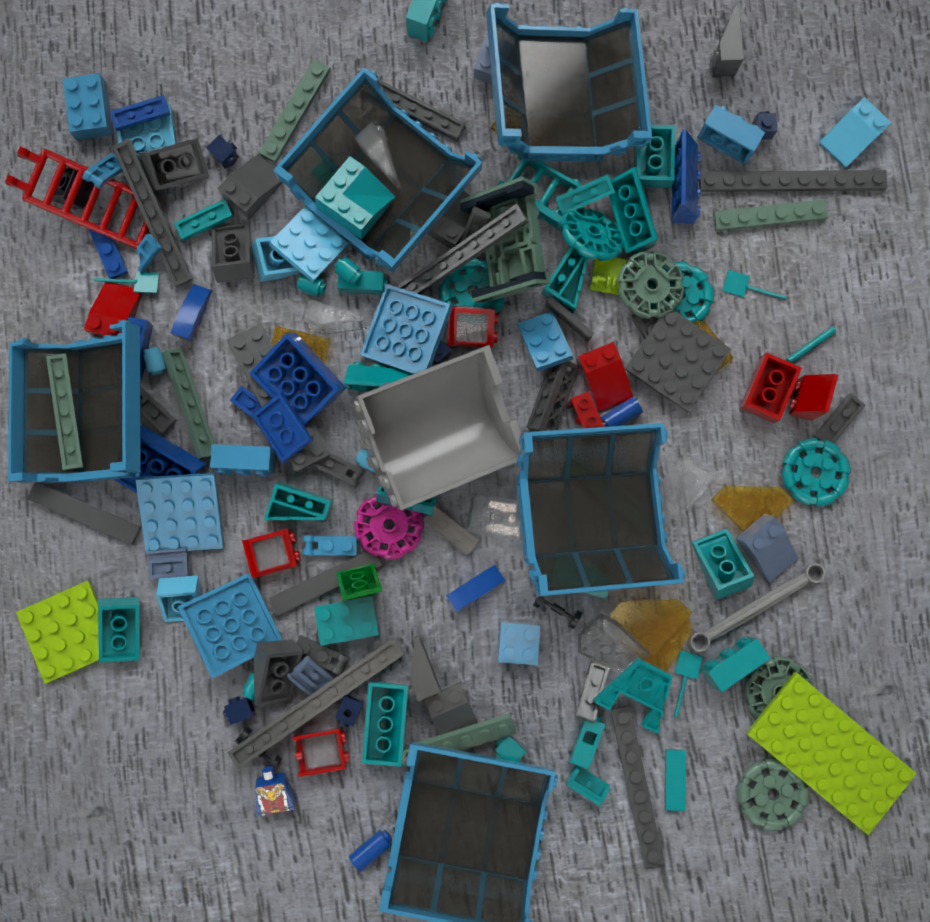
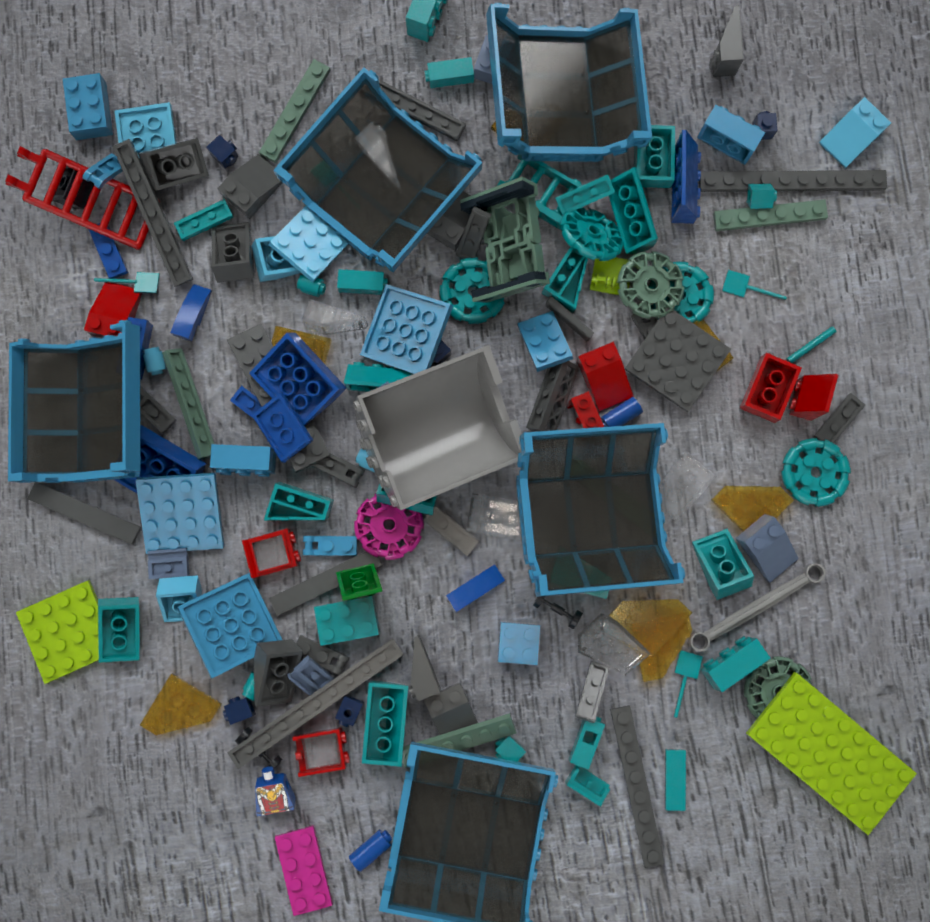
(64, 411): sand green plate -> none
(140, 113): blue plate -> none
(147, 251): dark azure tile -> none
(179, 707): none -> clear yellow plate
(303, 870): none -> dark pink plate
(348, 270): teal brick -> none
(354, 198): teal slope -> none
(450, 72): none -> teal brick
(466, 250): dark grey plate -> none
(472, 326): window -> none
(644, 684): teal wing -> none
(761, 196): none -> teal brick
(778, 805): sand green plate -> none

